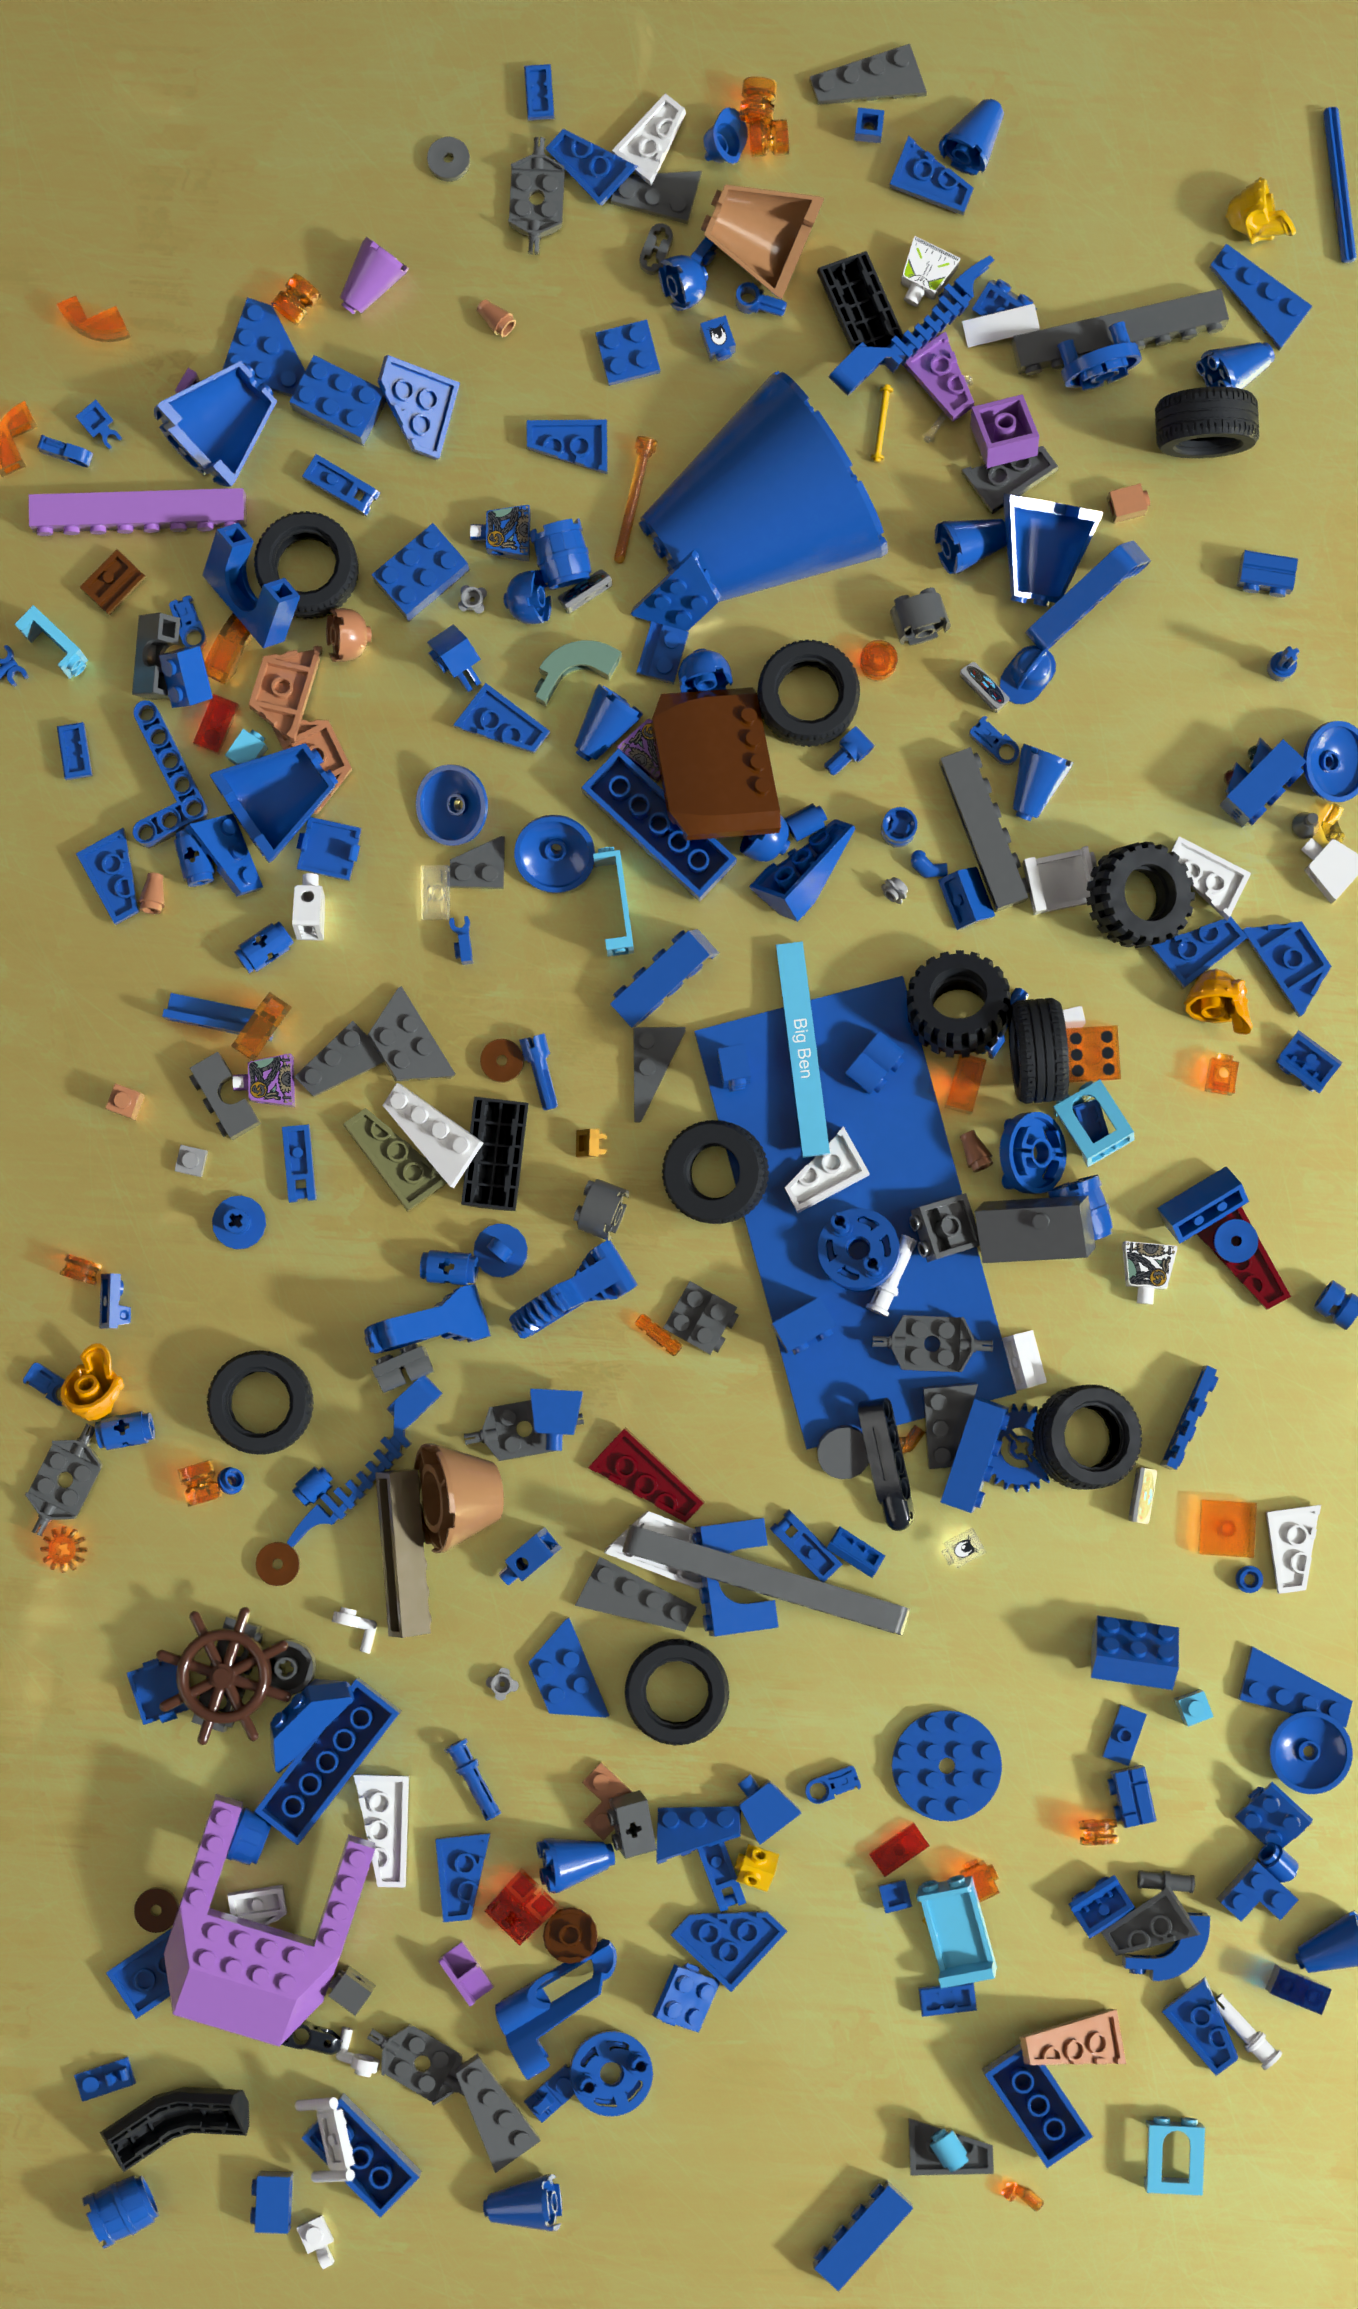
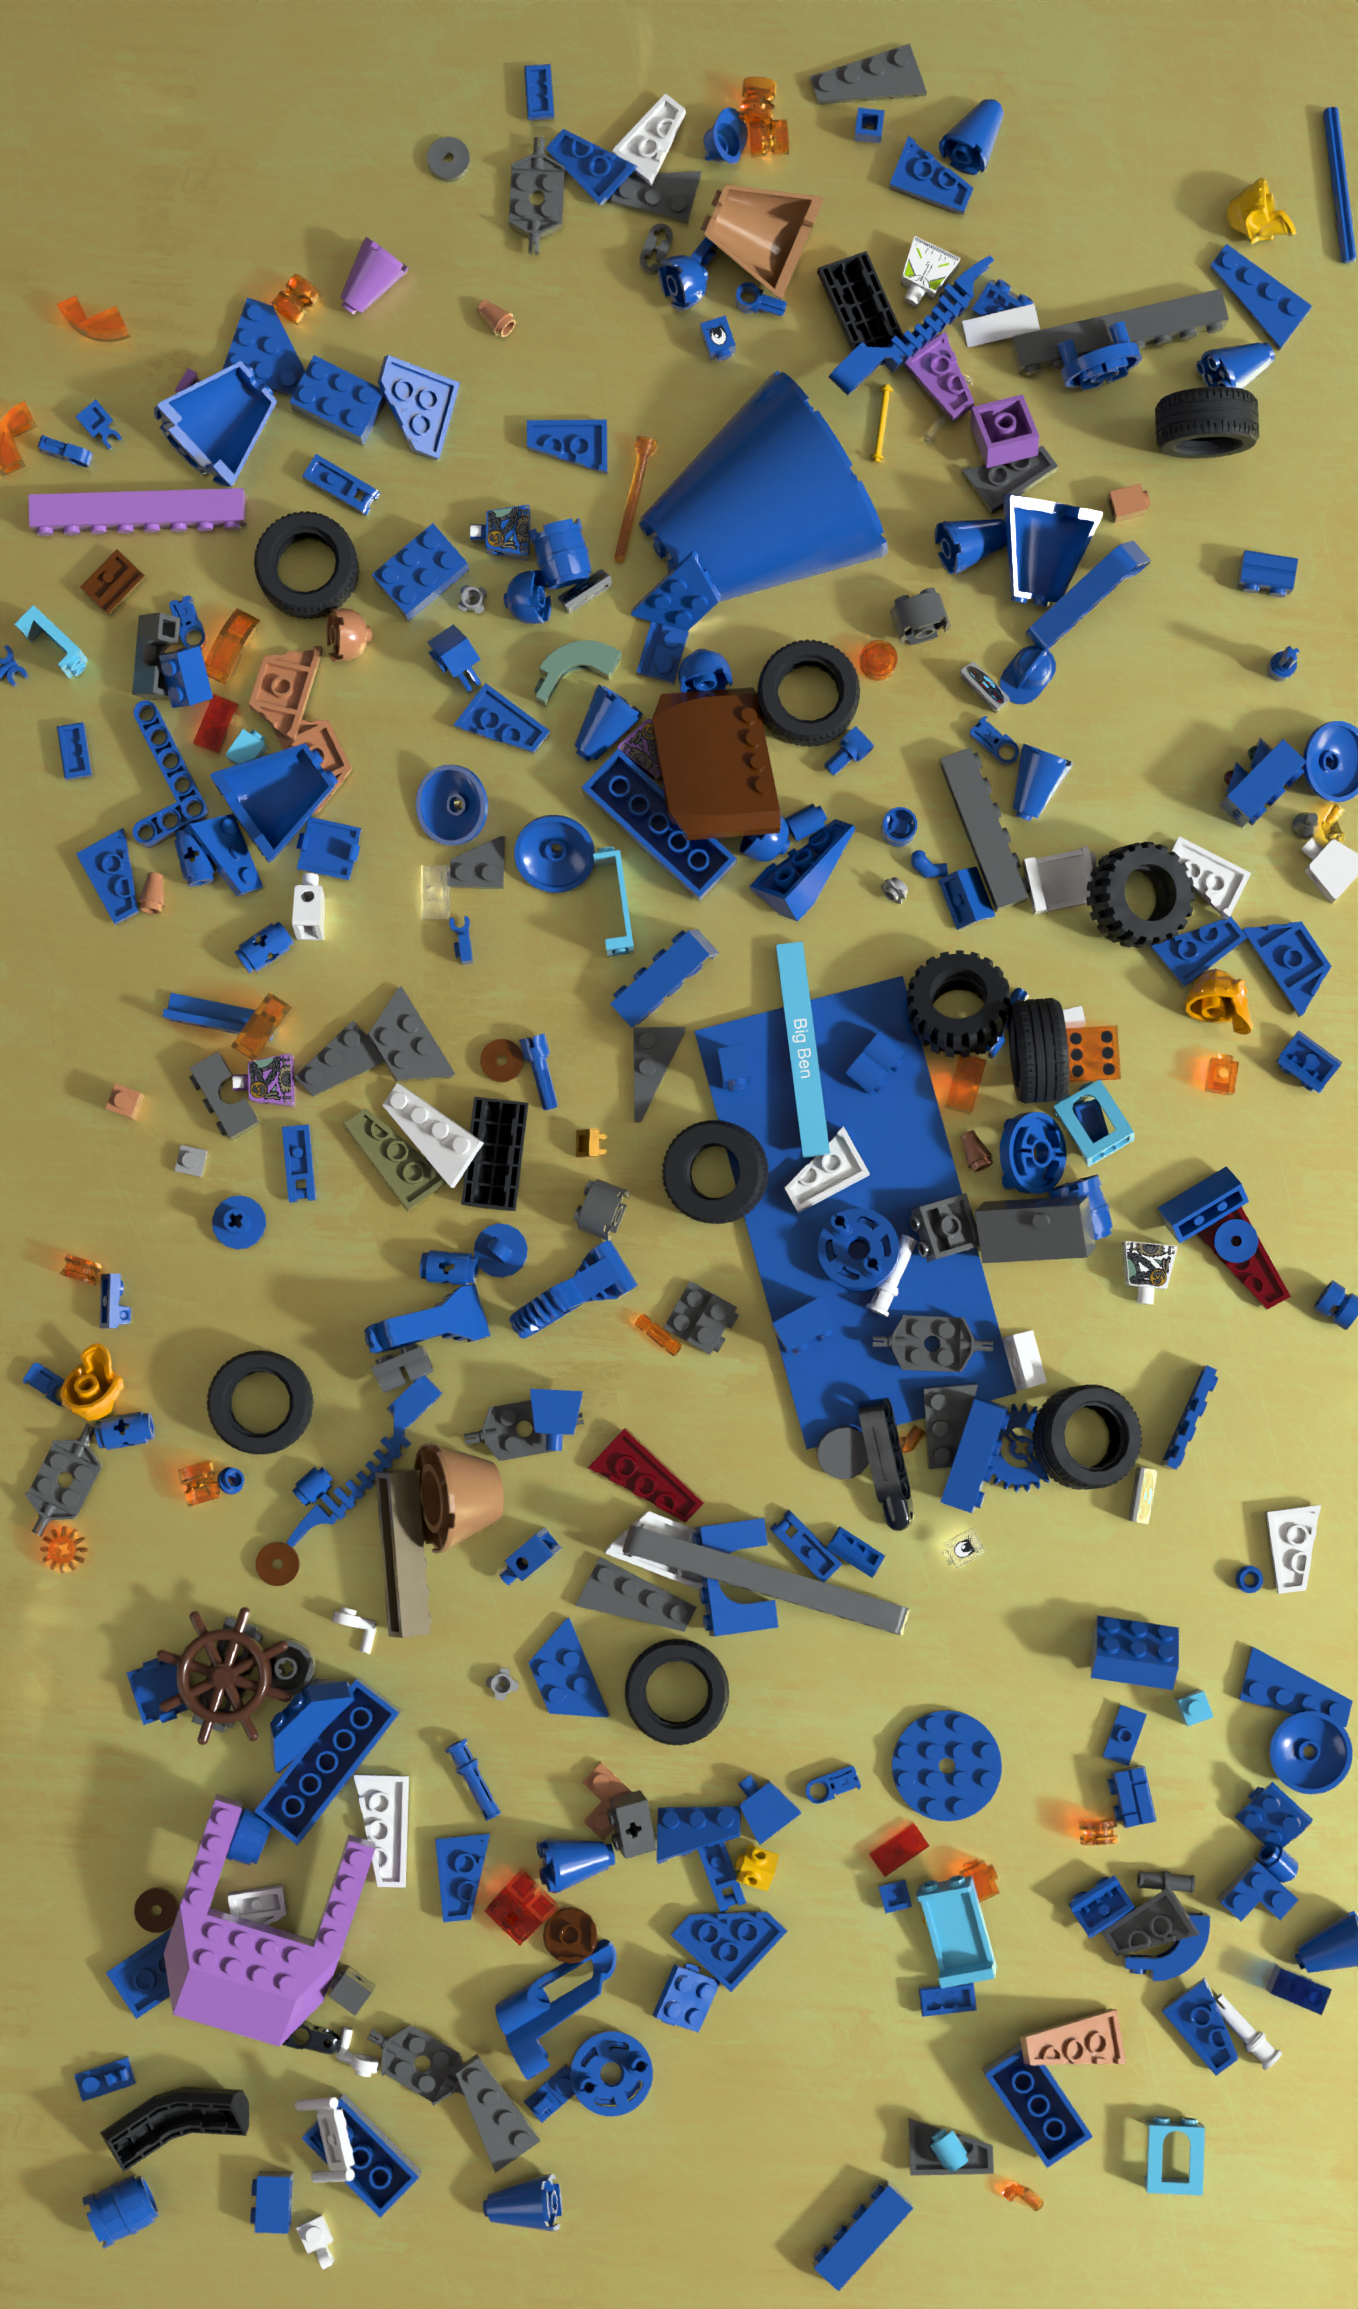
(225, 570): blue arch -> none
(465, 1973): medium lavender panel -> none
(627, 352): blue plate -> none
(1227, 1528): clear orange plate -> none

